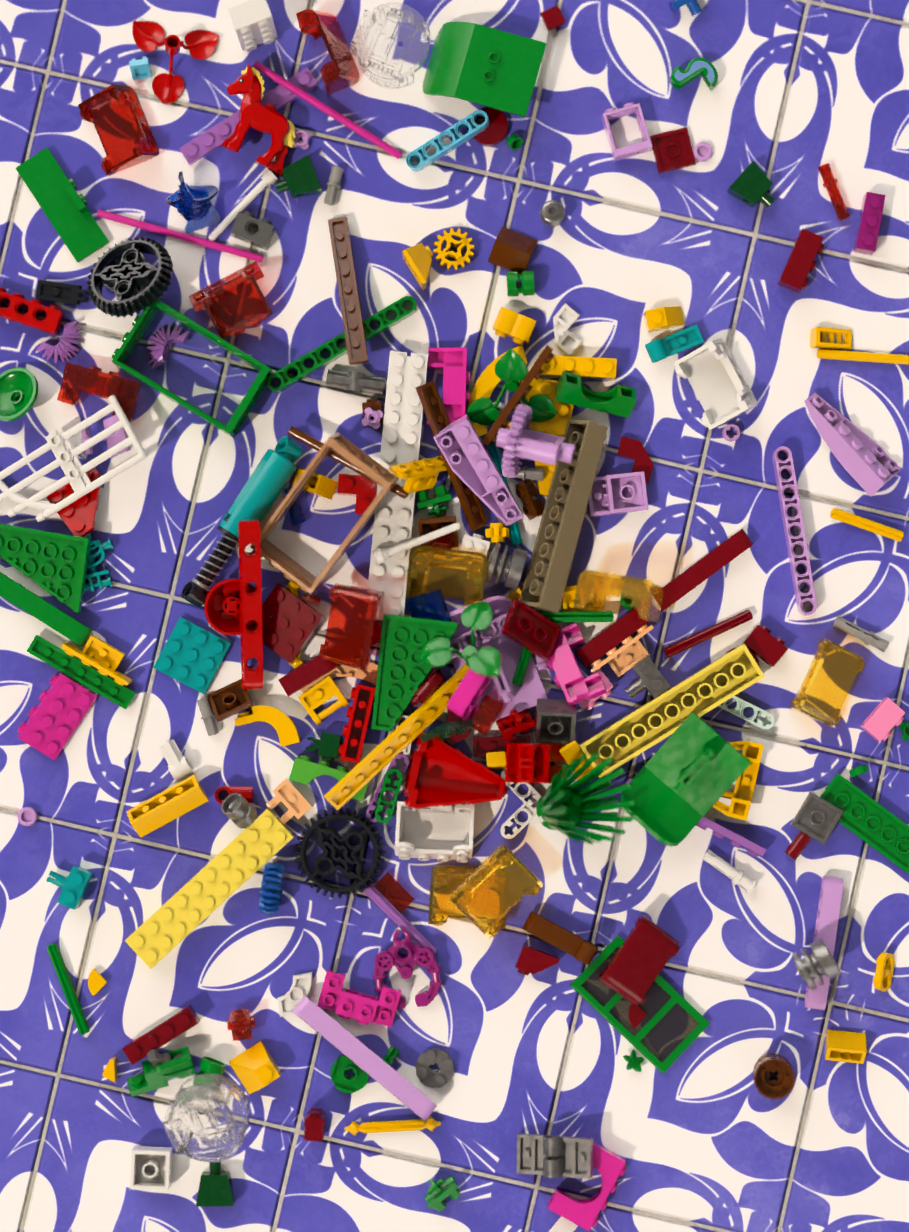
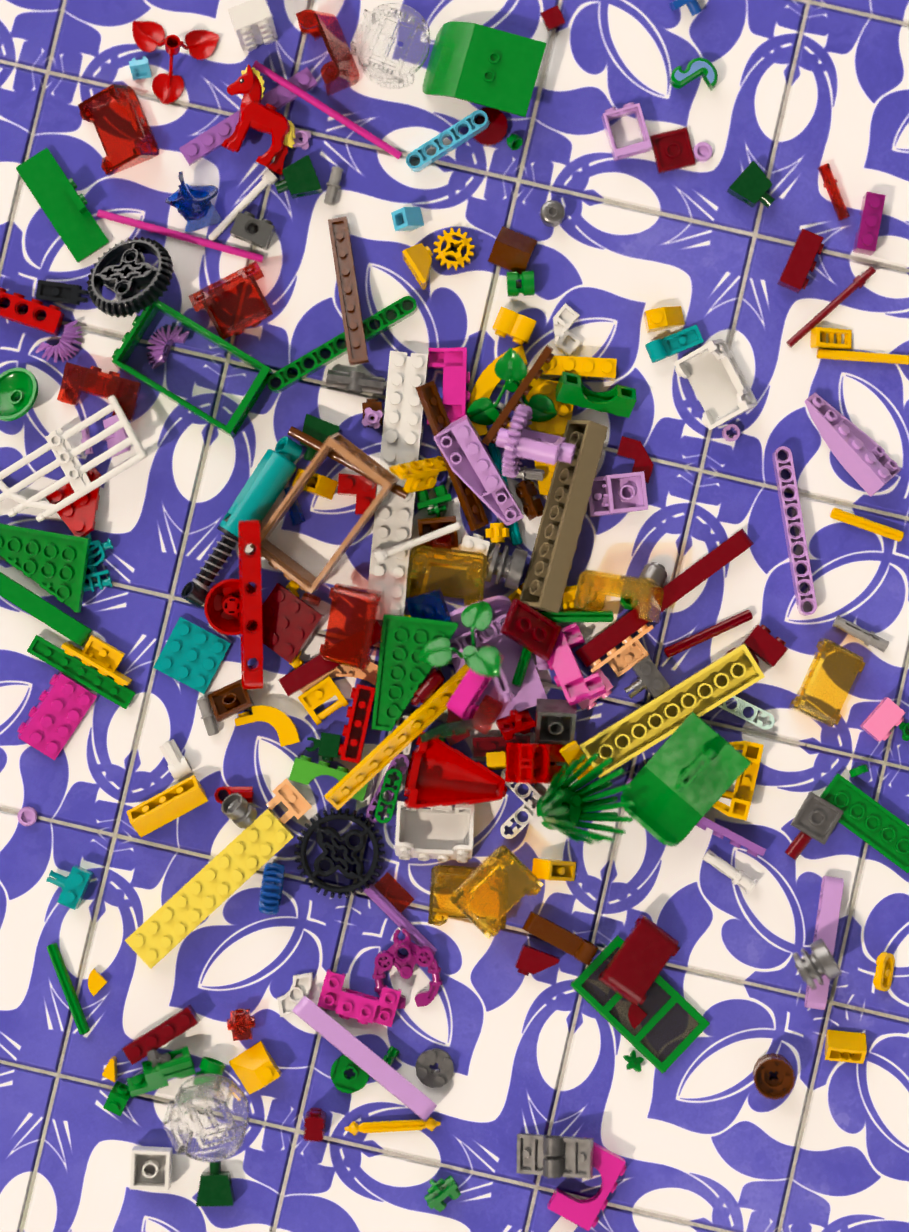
(117, 1098): none -> green bracket
(319, 430): none -> dark green torso
(407, 219): none -> medium azure brick
(554, 869): none -> yellow slope
(654, 572): none -> flat silver head
(858, 282): none -> dark red bar

